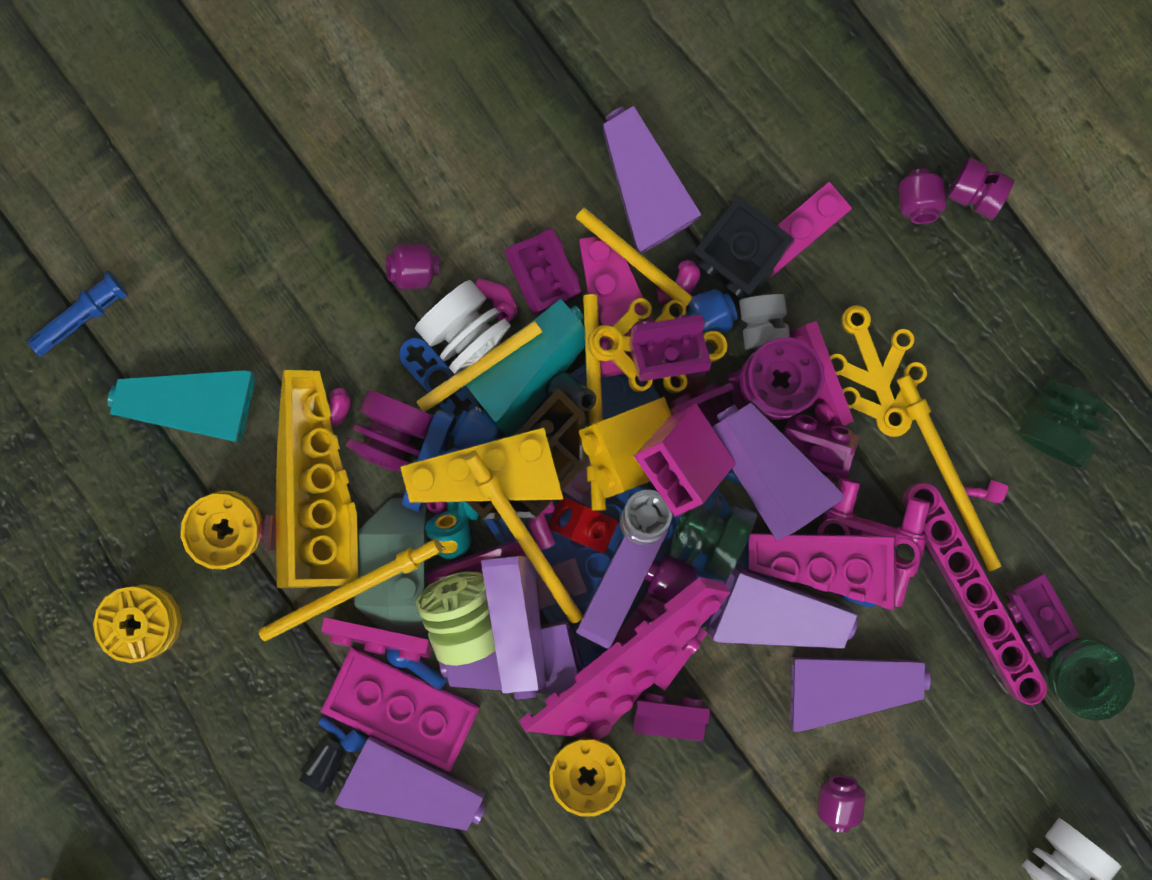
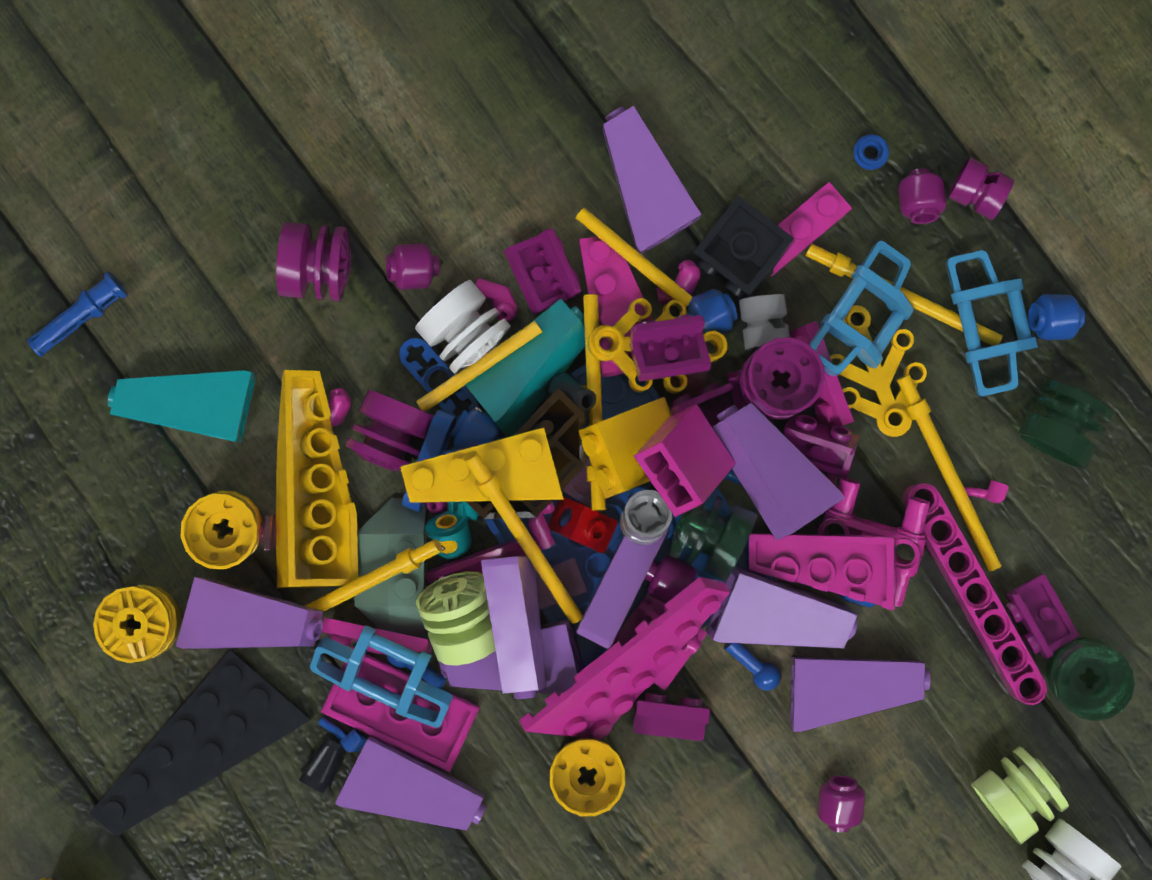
(215, 729): none -> black wing
(237, 617): none -> medium lavender slope
(310, 261): none -> magenta wheel
(350, 679): none -> dark azure bar
(765, 675): none -> blue bar
(841, 265): none -> yellow bar
(875, 142): none -> blue plate
(900, 309): none -> dark azure bar
(963, 301): none -> dark azure bar
(1020, 794): none -> yellowish green wheel
(1056, 317): none -> blue head

